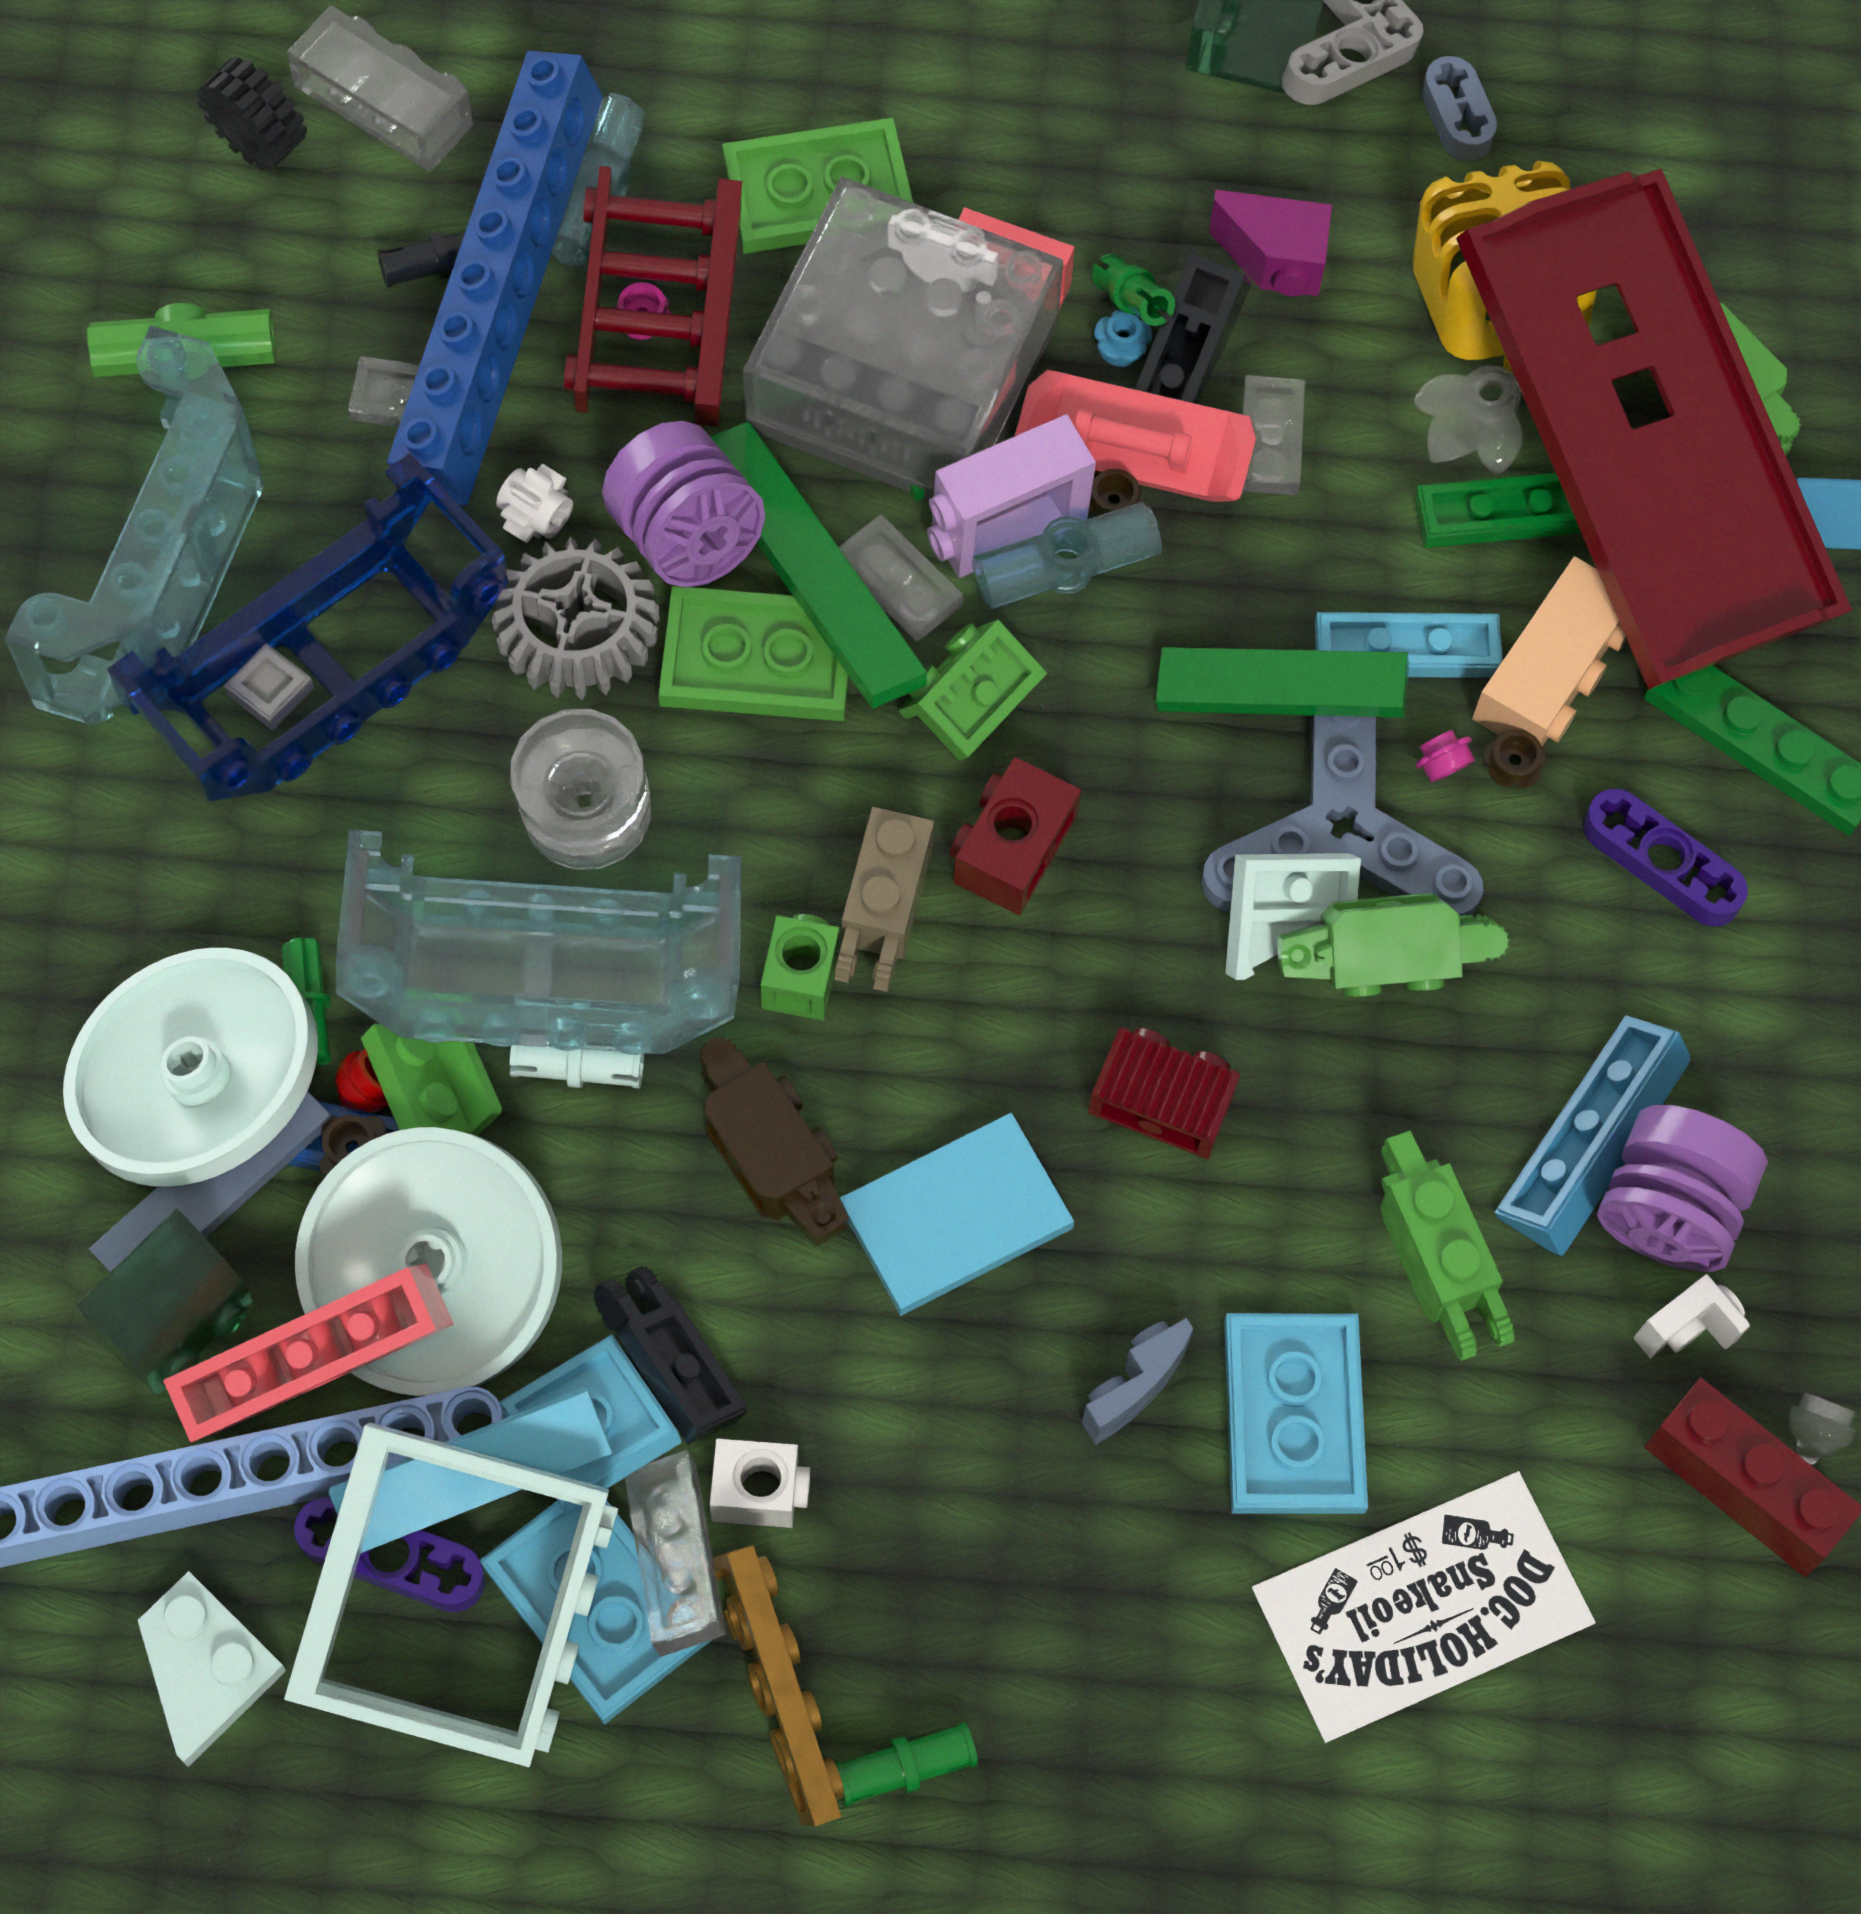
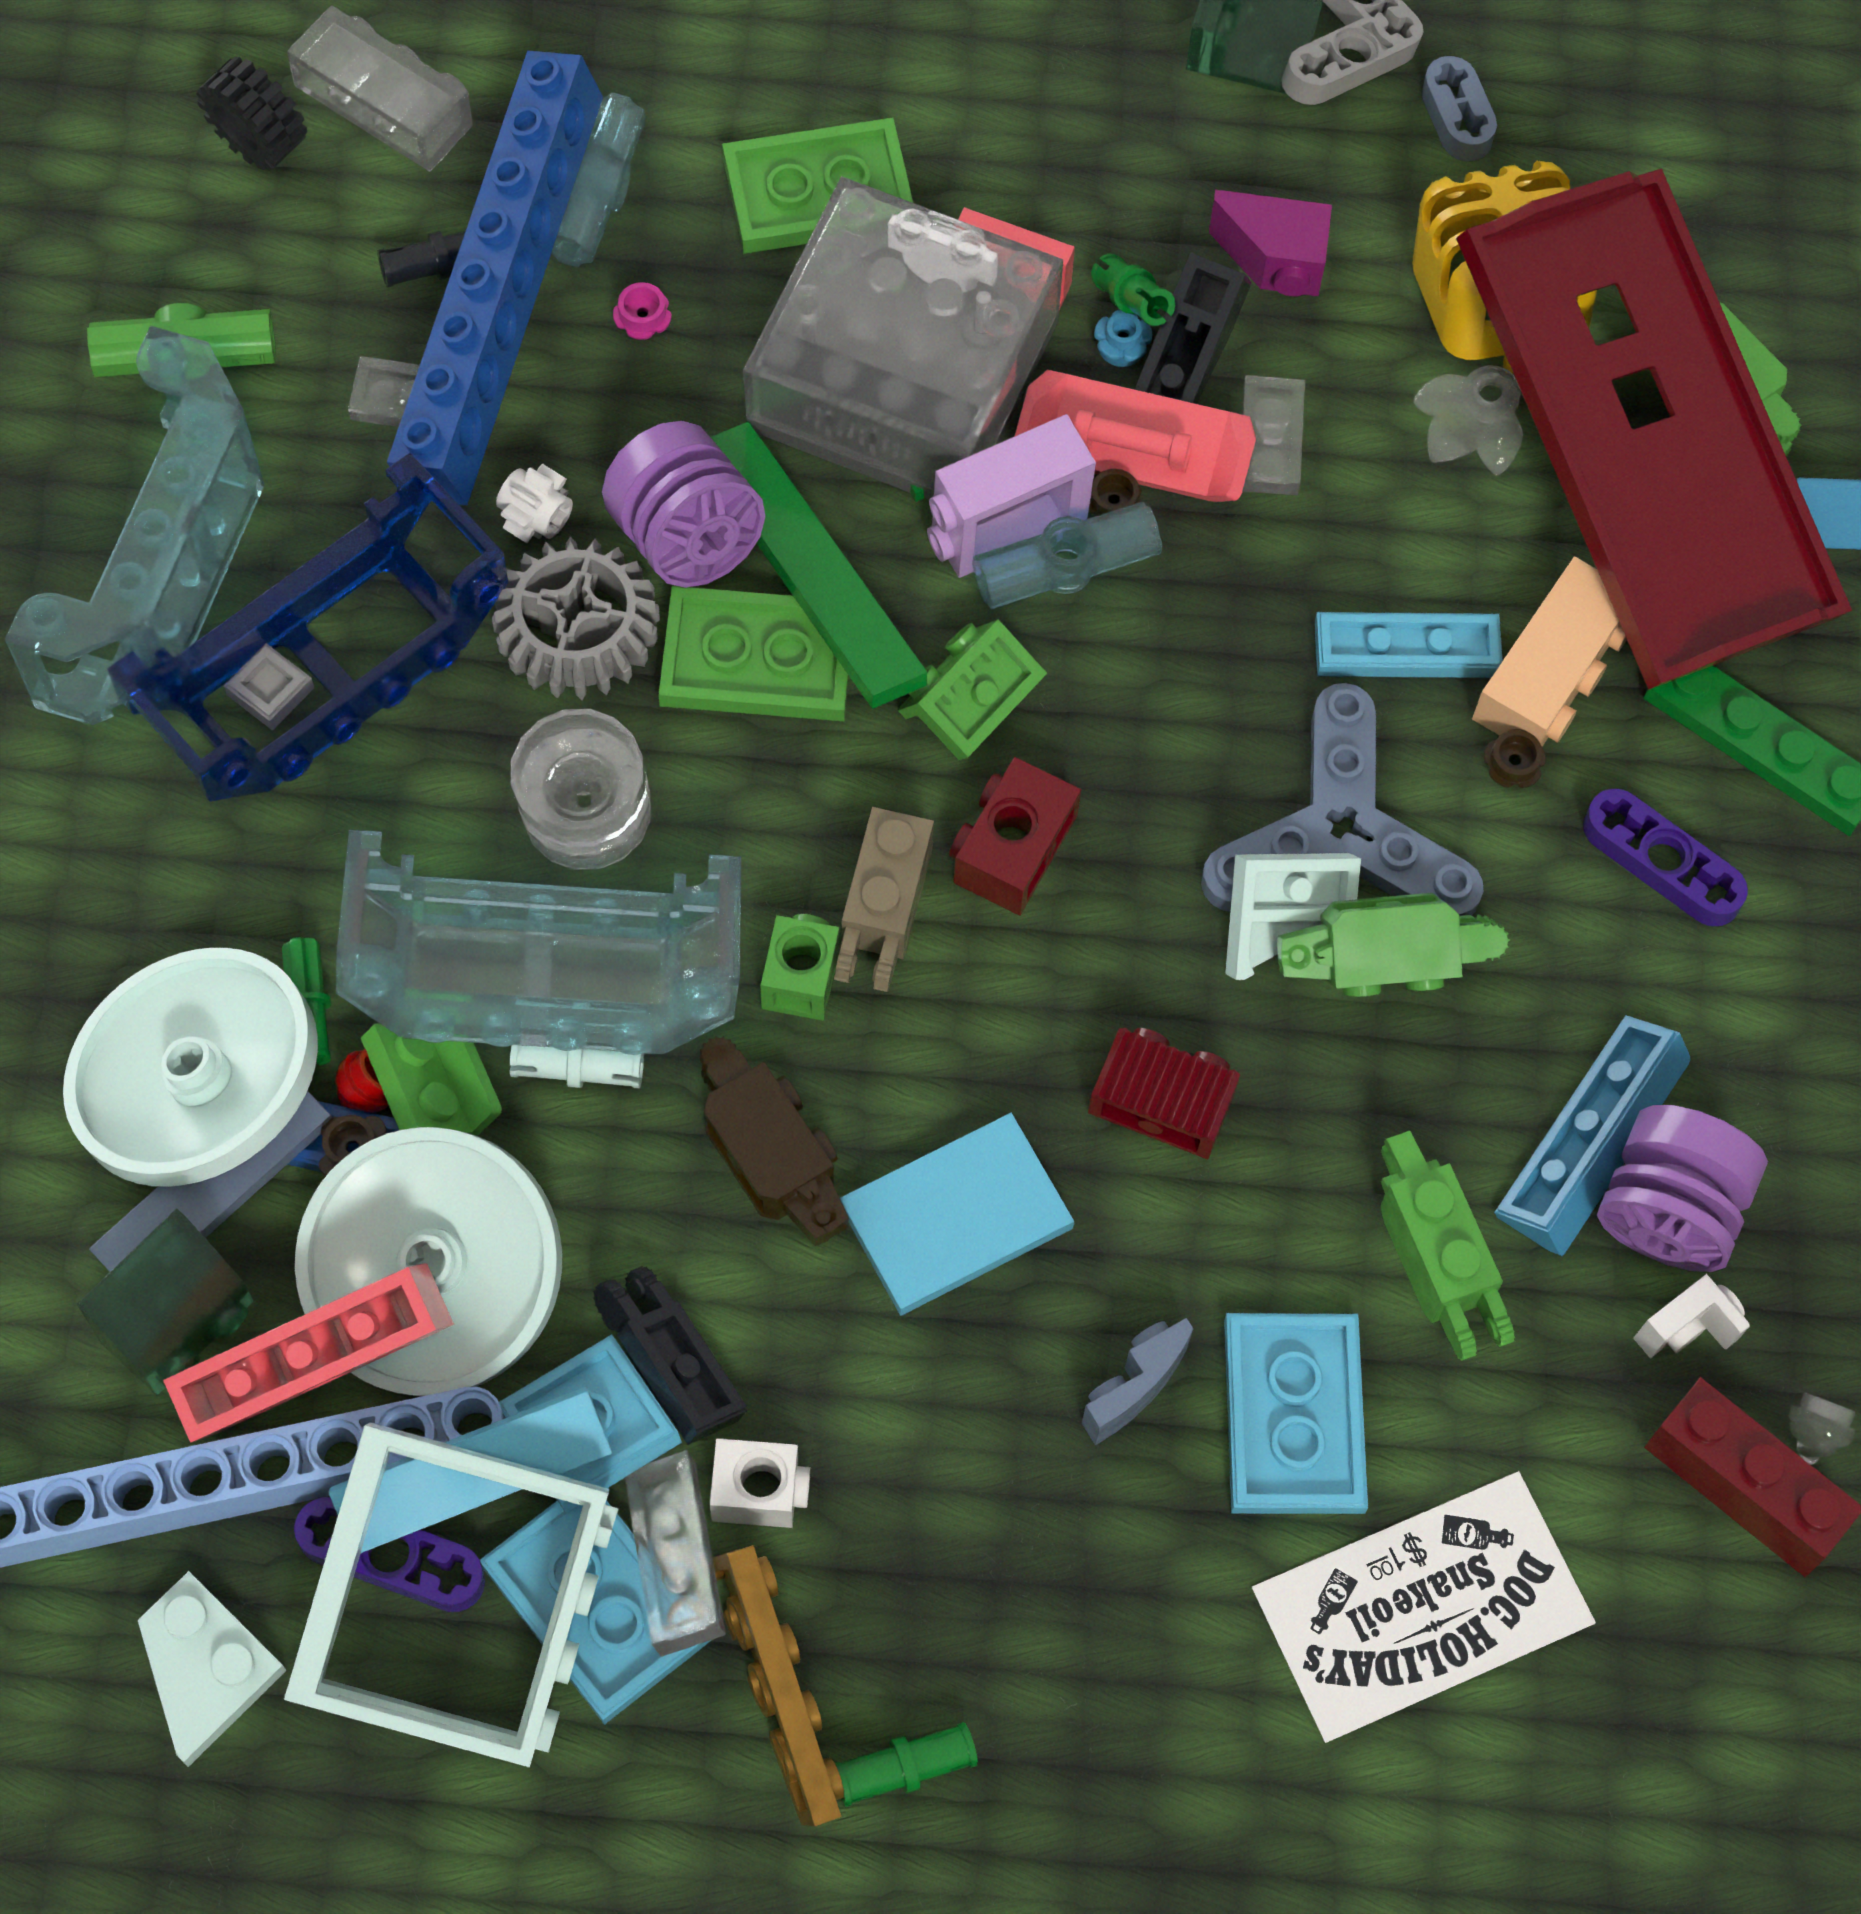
(704, 328): dark red fence -> none
(901, 578): clear plate -> none
(1283, 682): green tile -> none
(1445, 756): dark pink plate -> none
(1493, 510): green tile -> none

